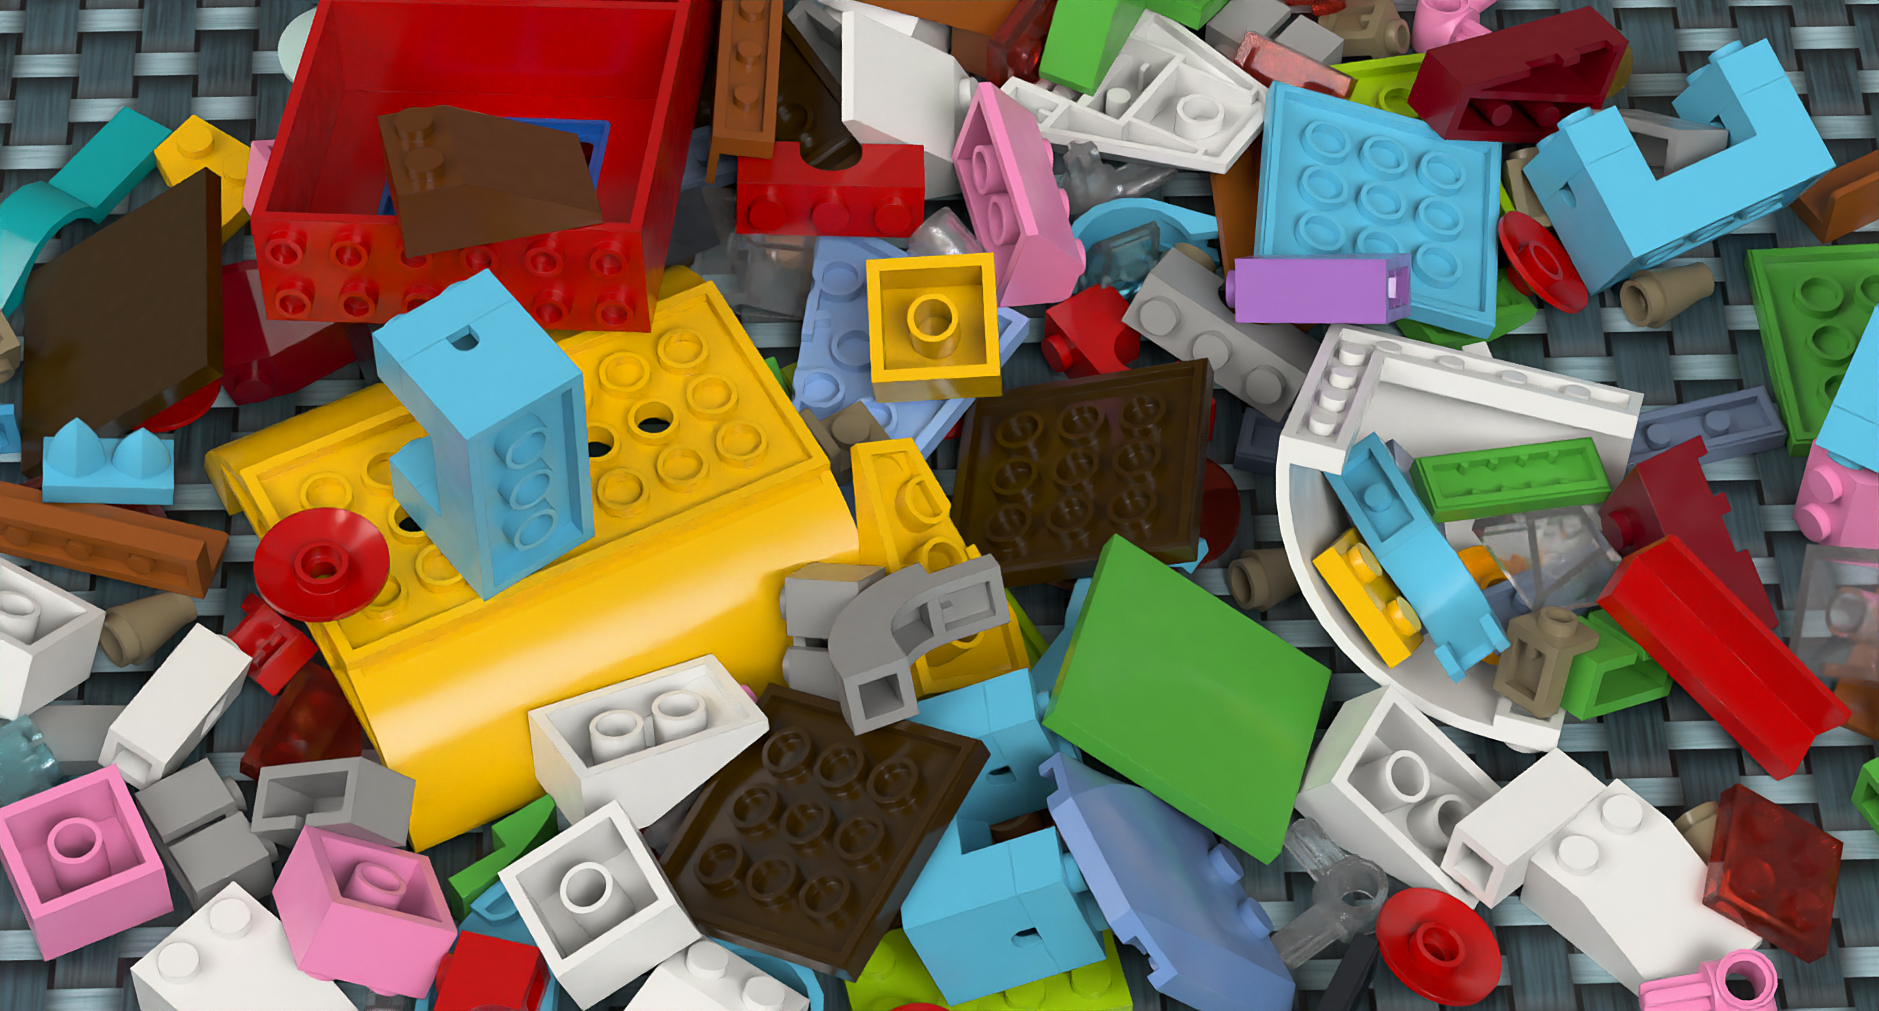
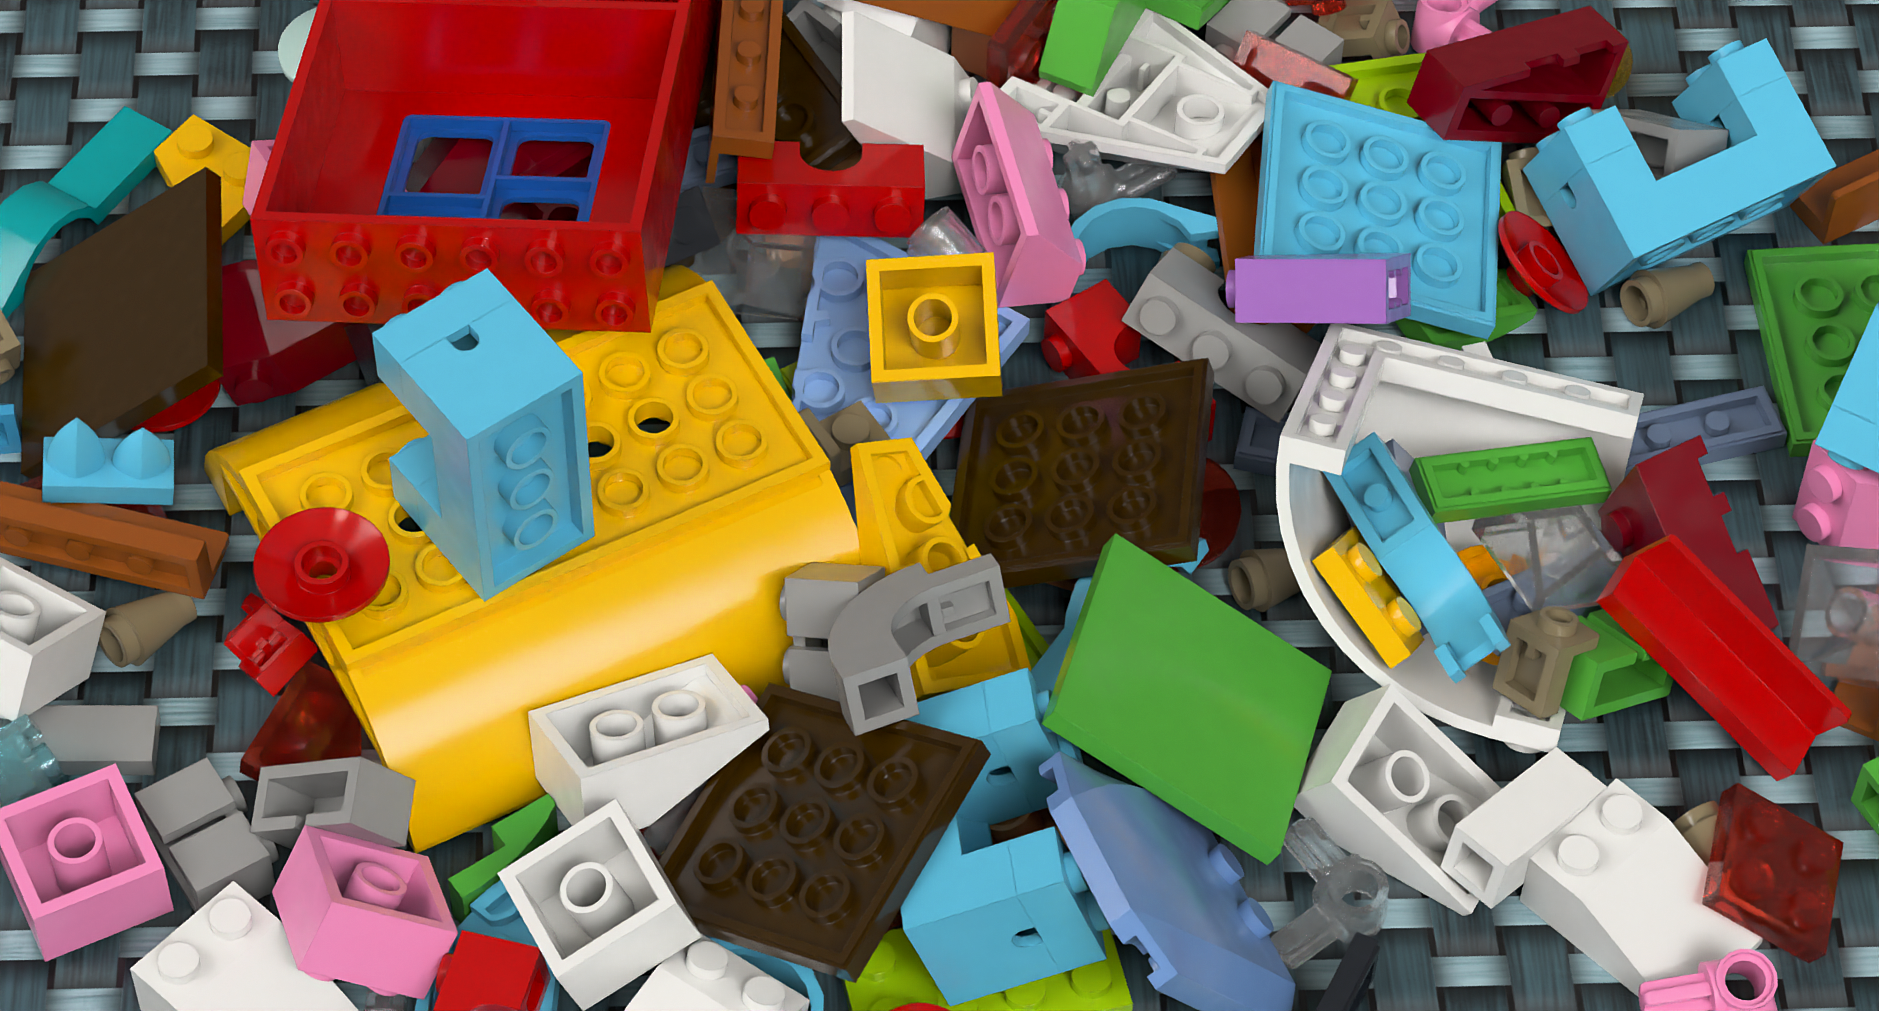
(176, 708): white brick -> none
(481, 178): reddish brown slope -> none
(1122, 260): clear light blue slope -> none
(1438, 947): red dish -> none

